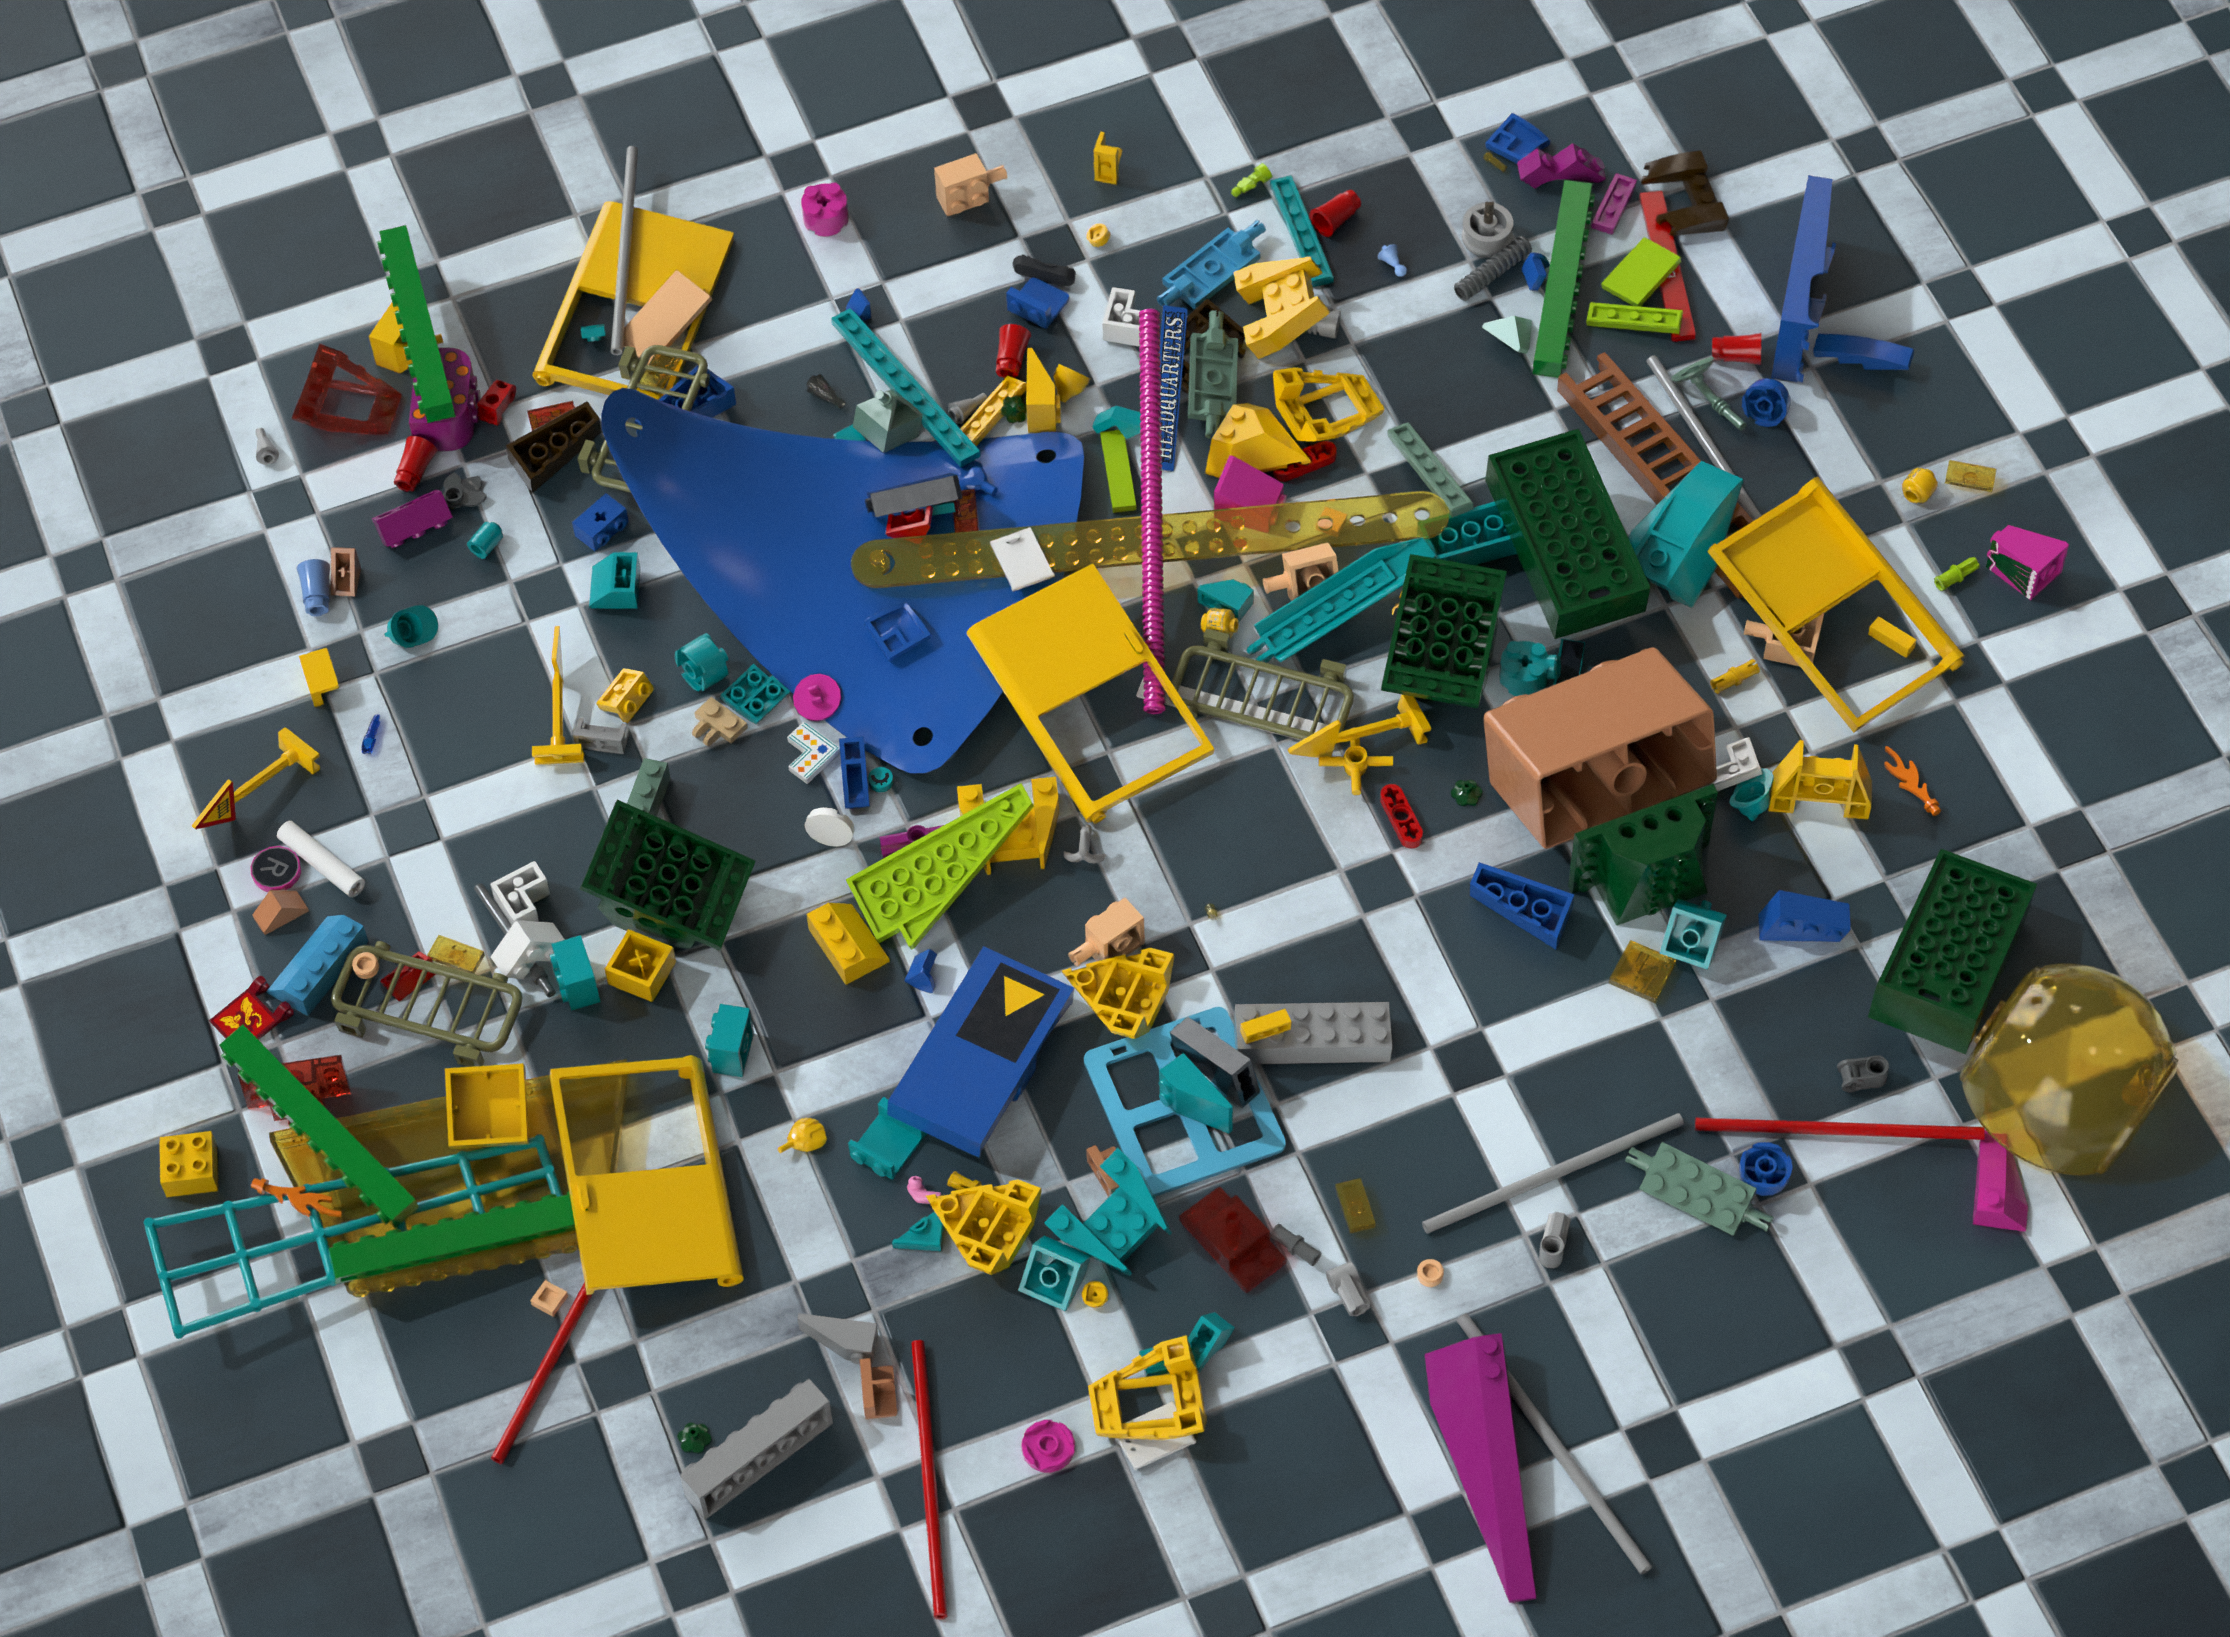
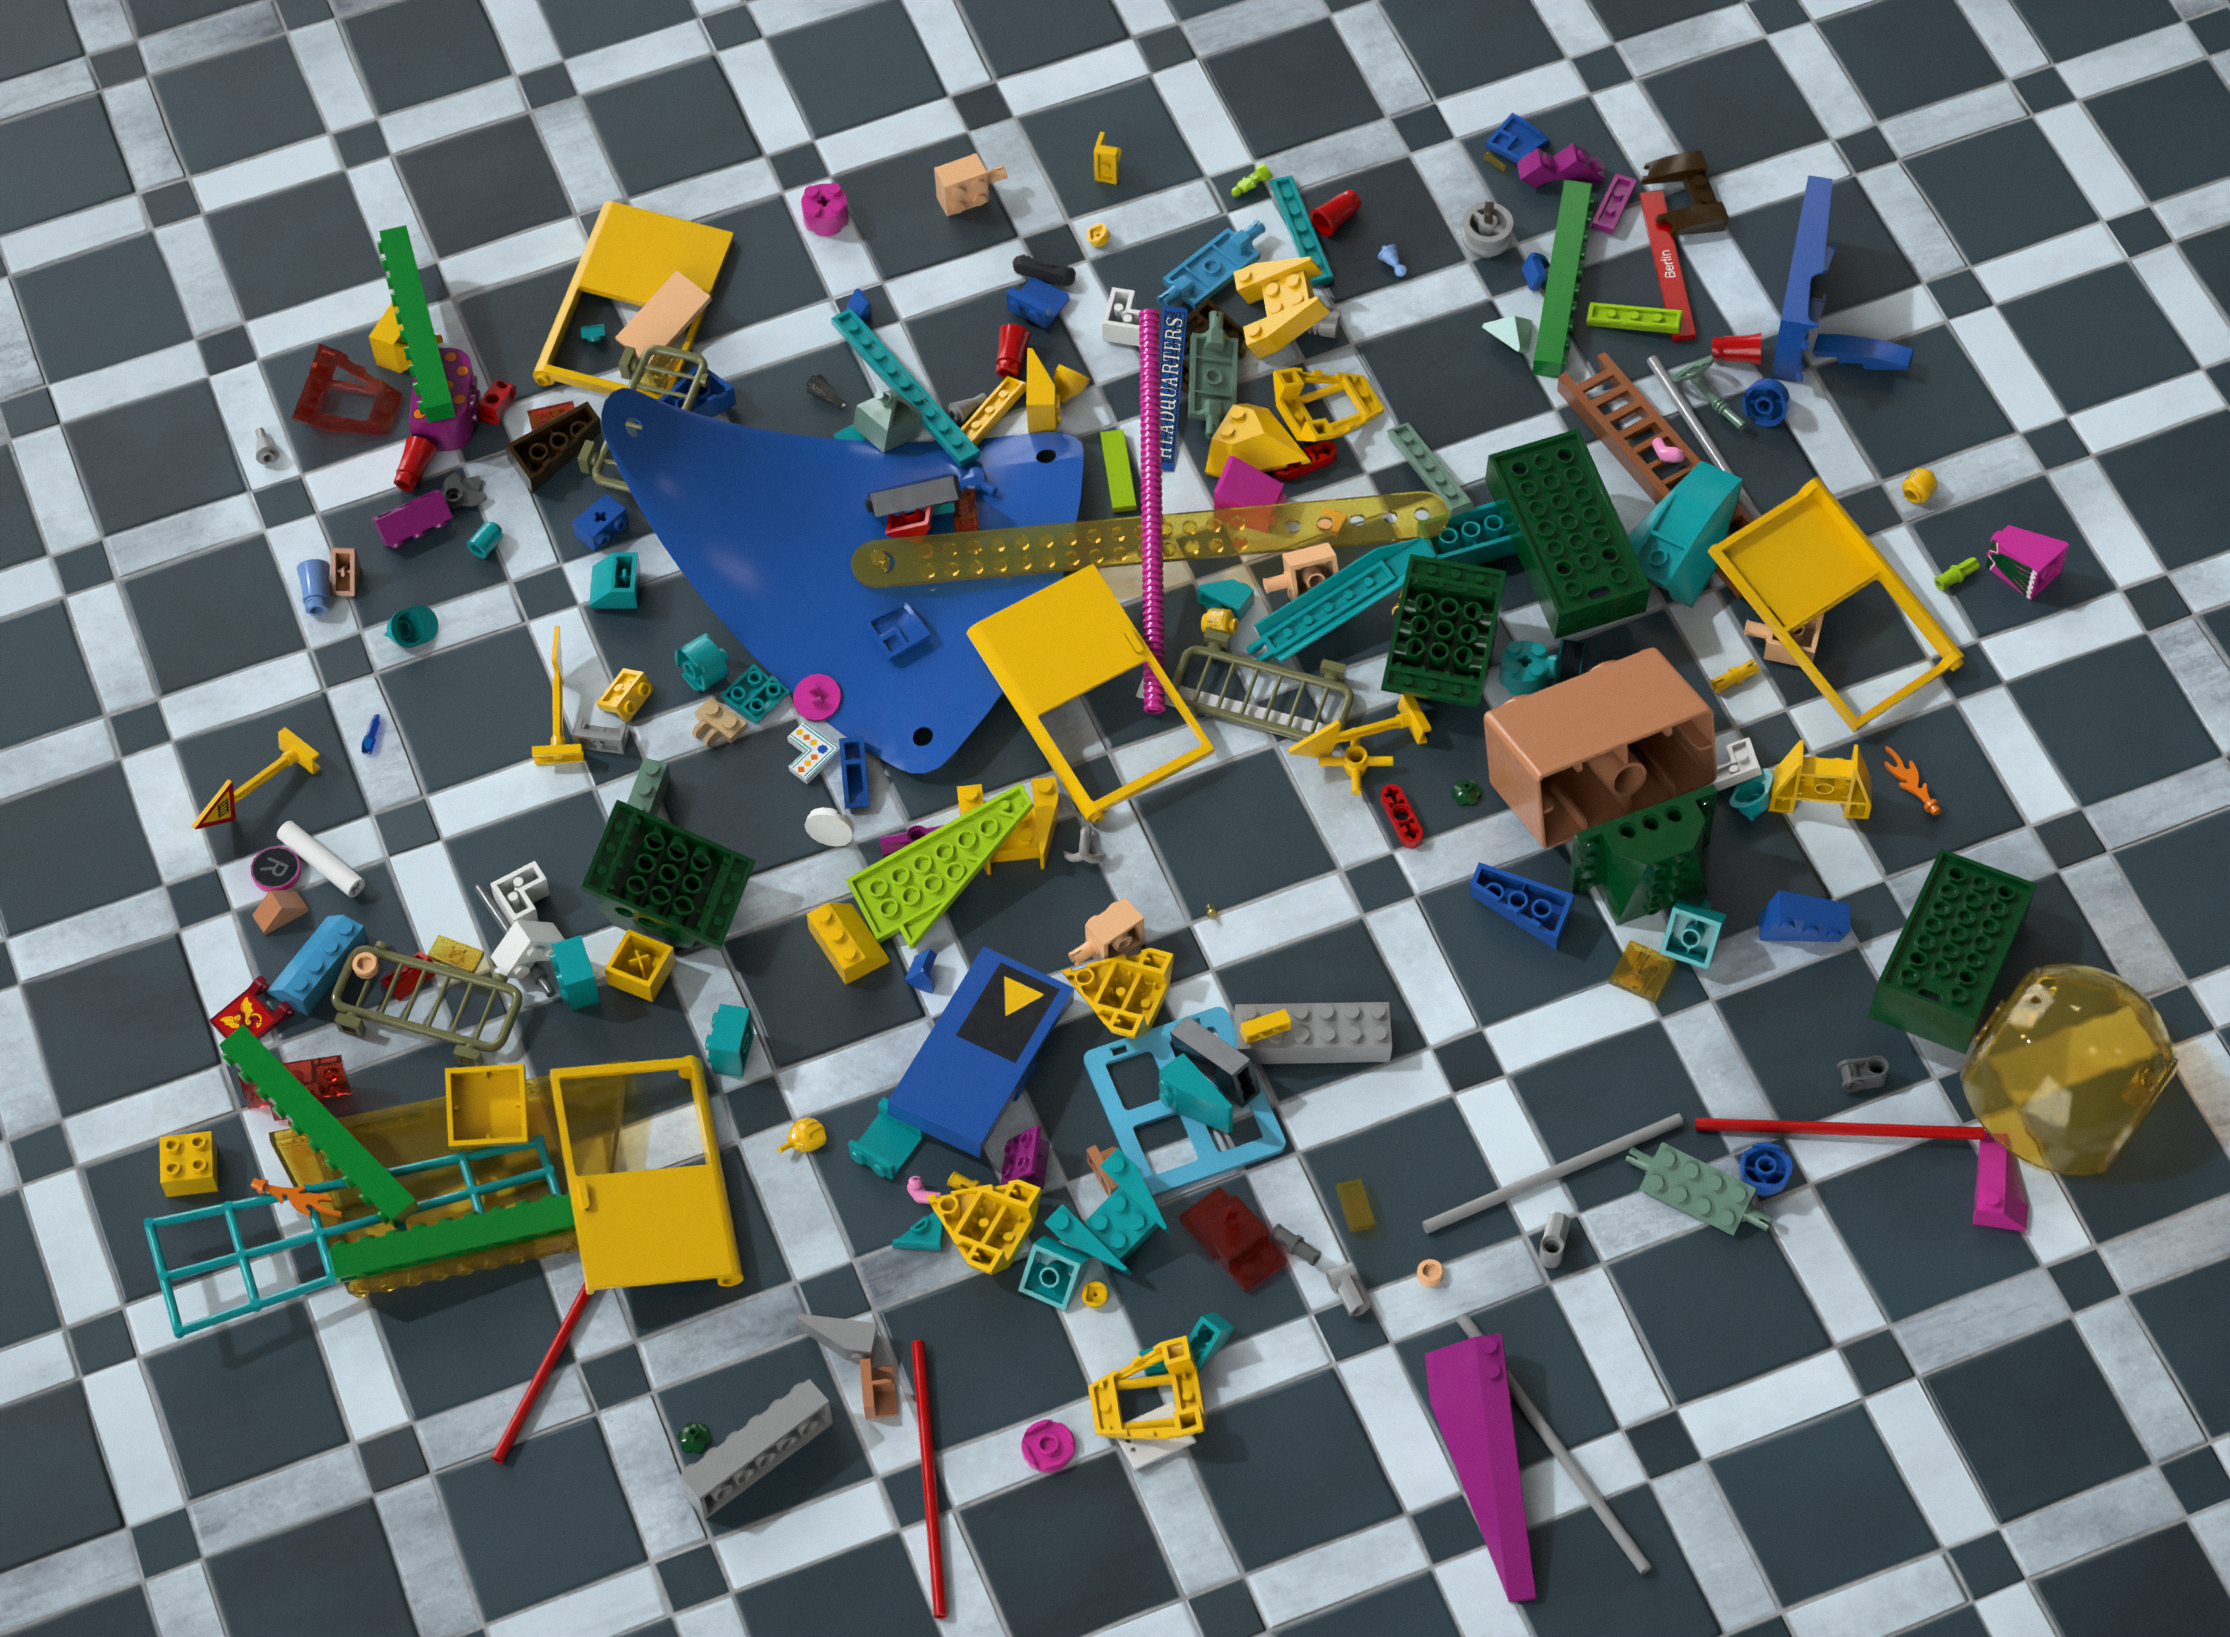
(318, 674): yellow panel -> none
(549, 1298): light nougat tile -> none
(624, 251): light grey piece -> none
(880, 779): teal tile -> none
(1014, 409): dark green plant -> none
(1021, 559): white container -> none
(1026, 1158): none -> magenta bracket
(1125, 419): teal slope -> none
(1492, 268): dark grey piece -> none
(1641, 272): lime tile -> none
(1666, 453): none -> bright pink arm
(1892, 637): yellow piece -> none
(1970, 476): clear yellow plate -> none

